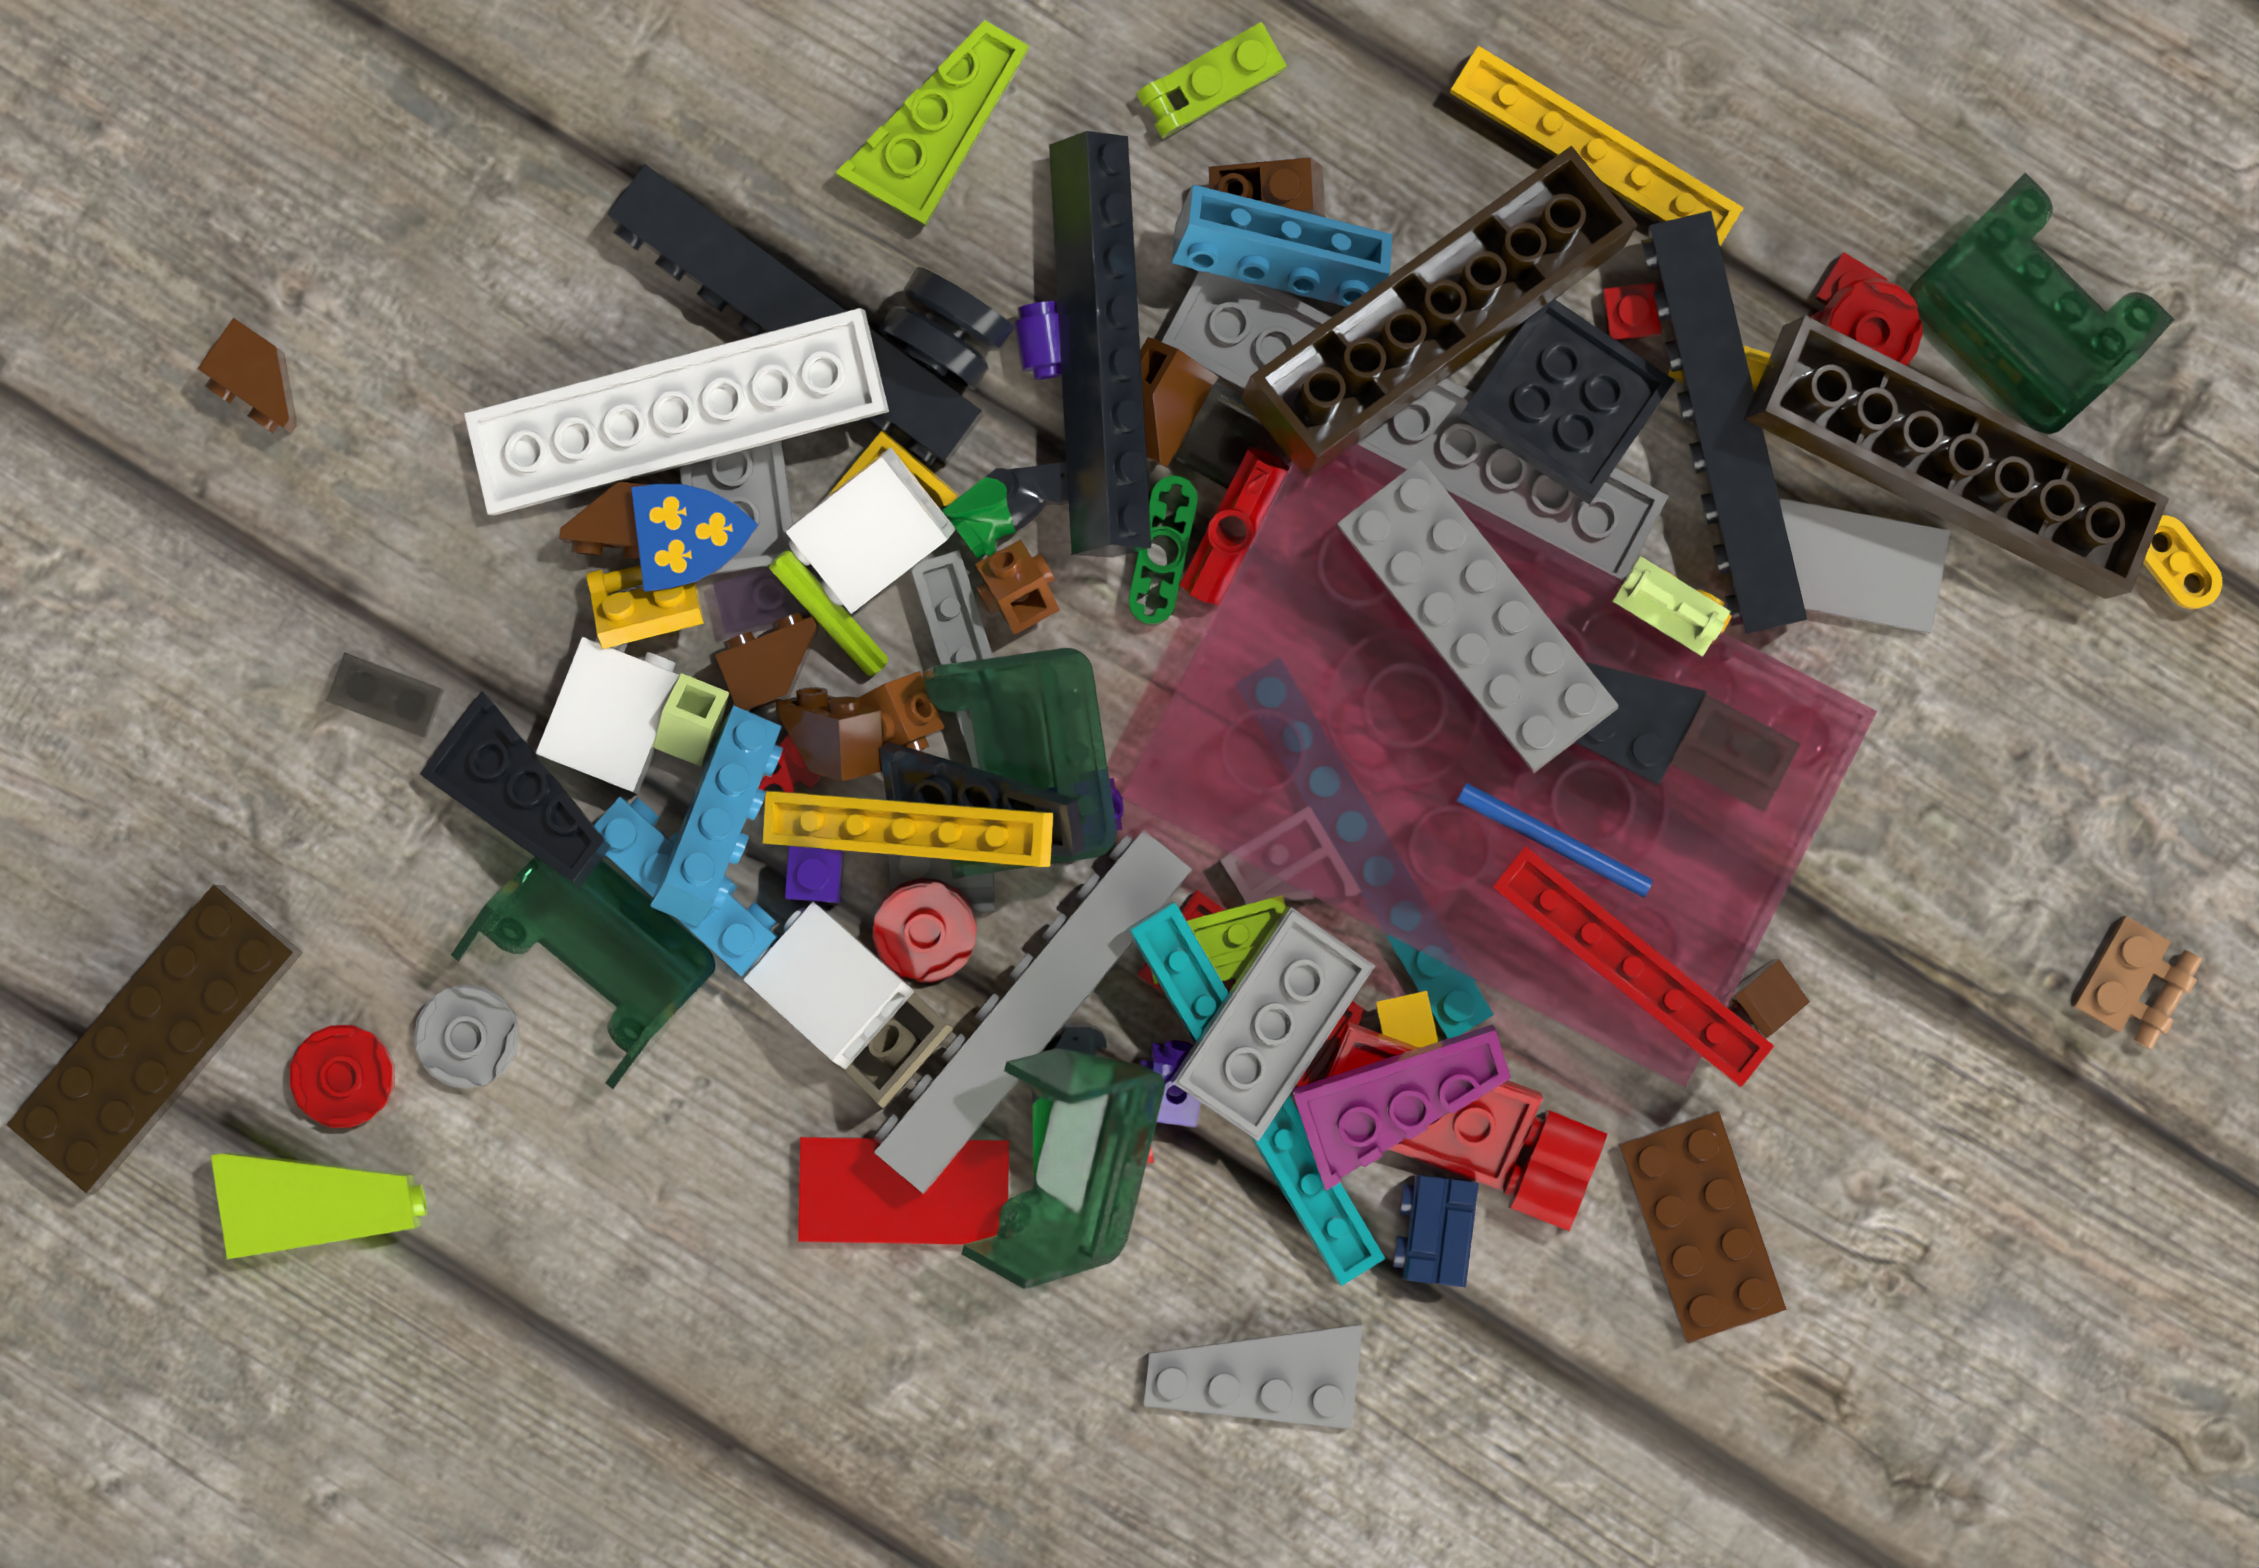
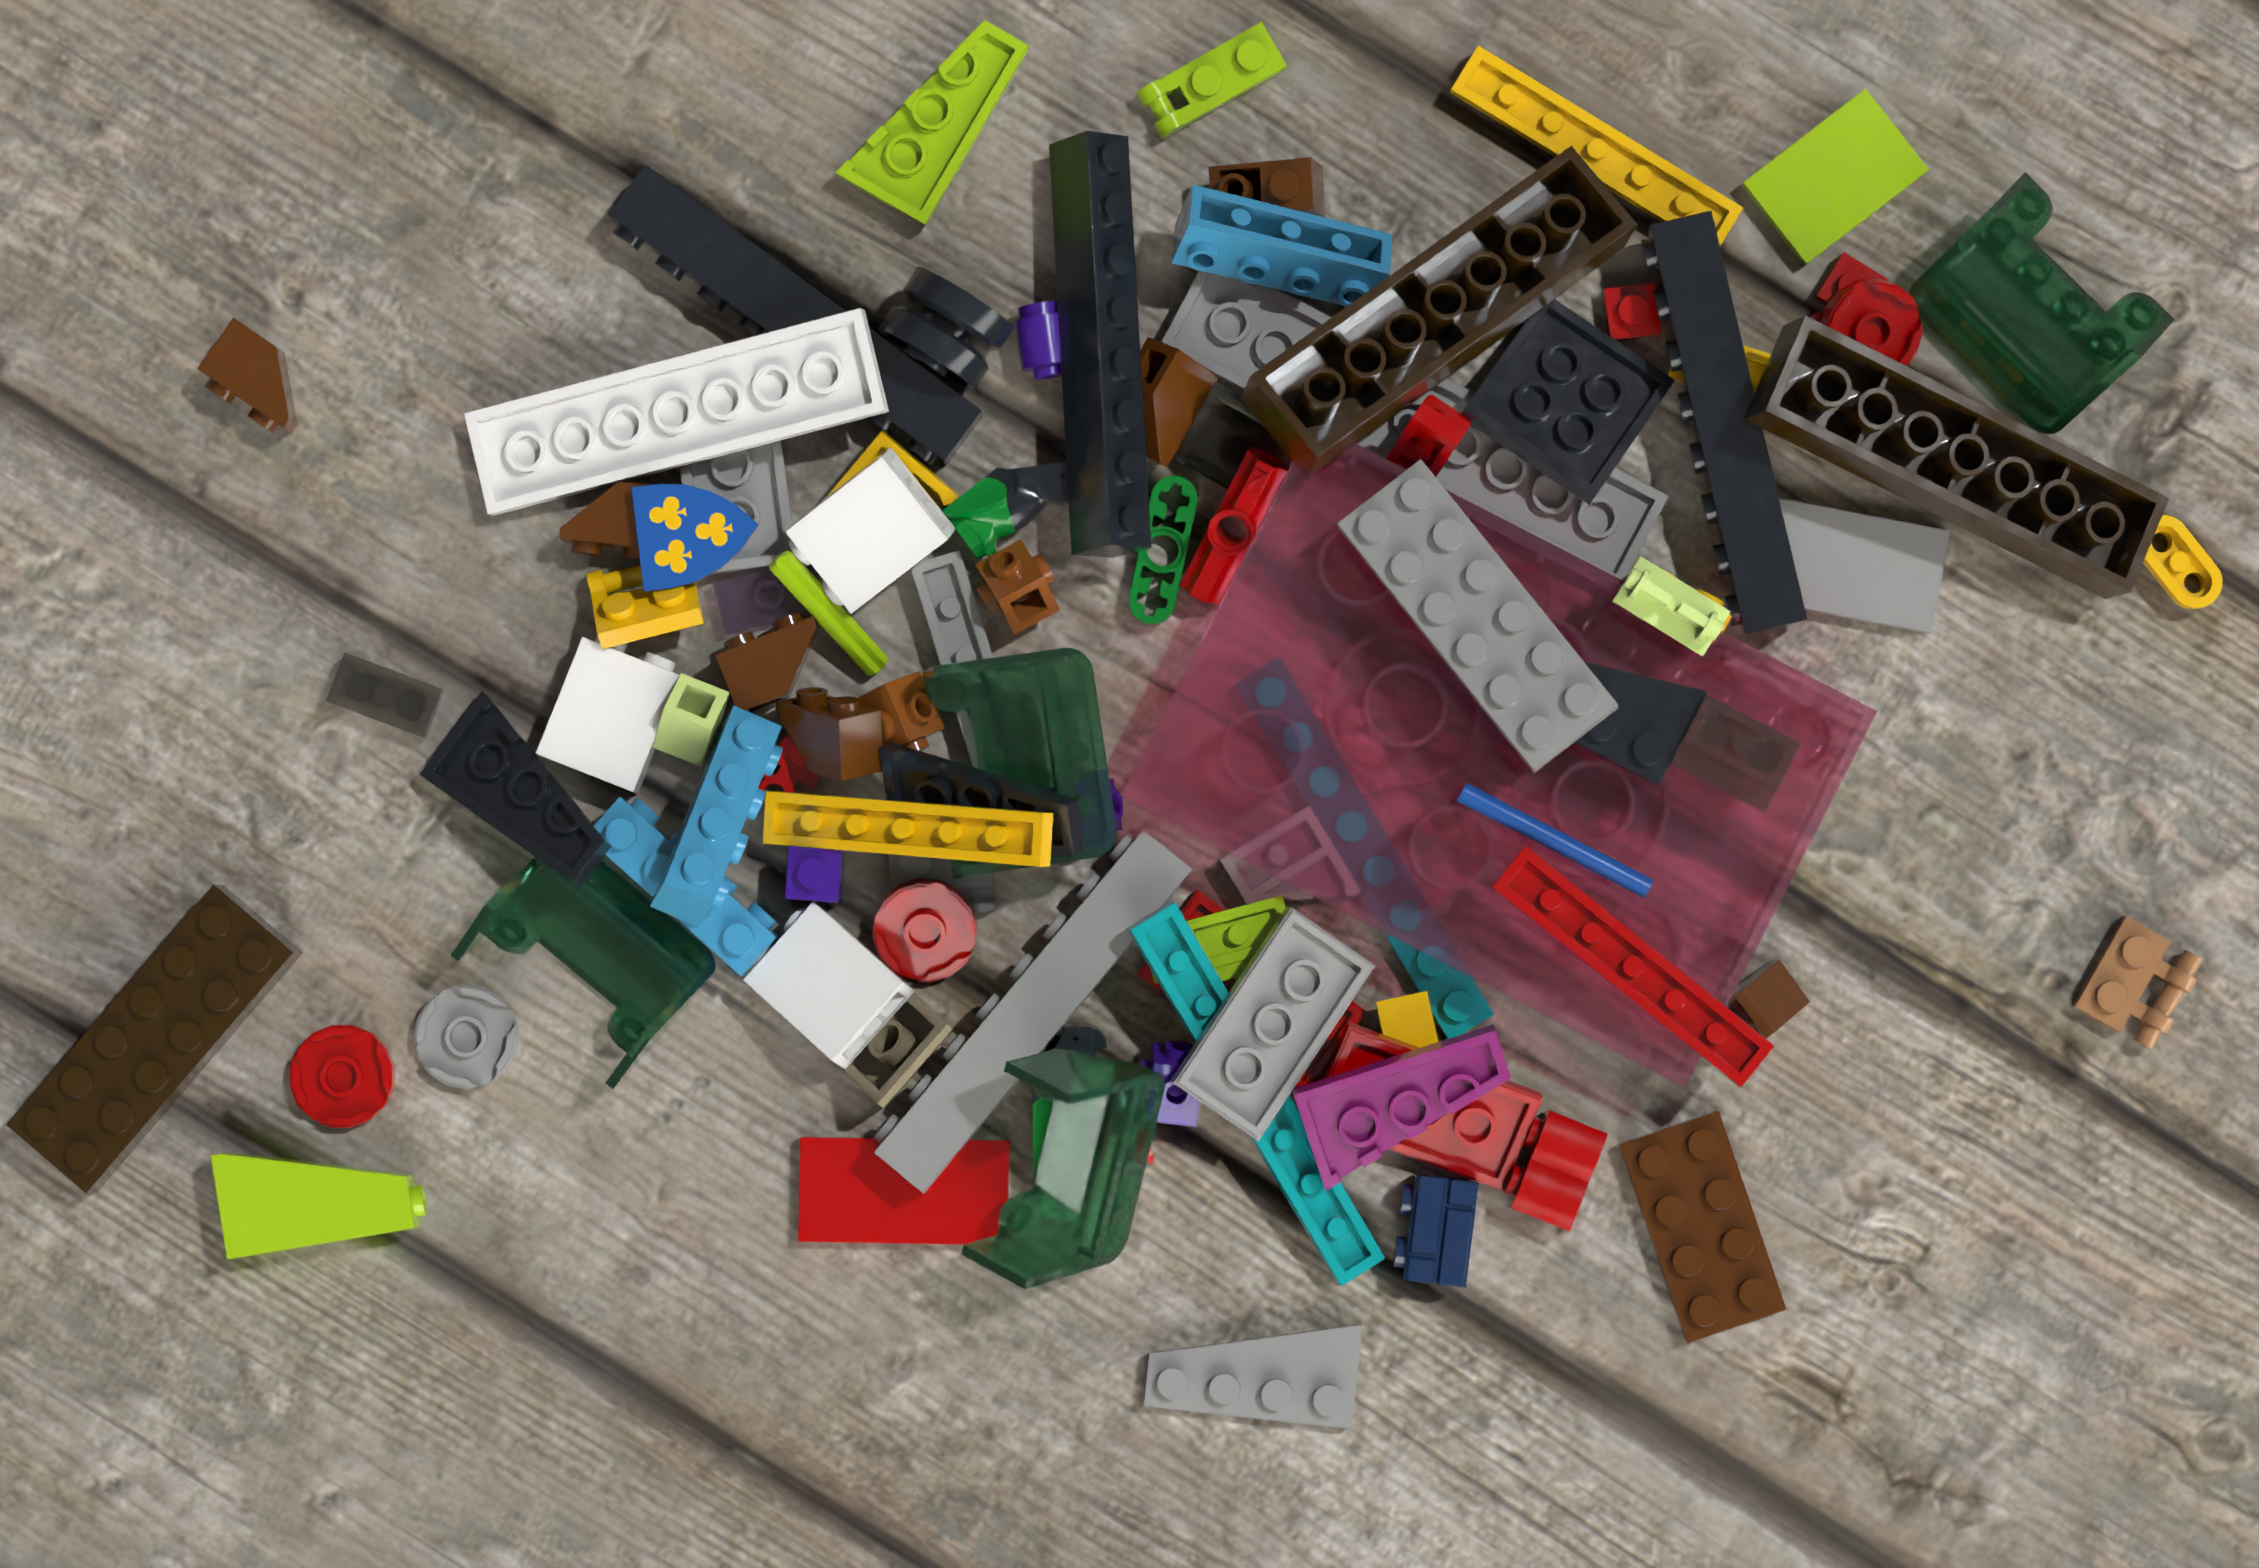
(1430, 436): none -> red slope
(1835, 177): none -> lime tile

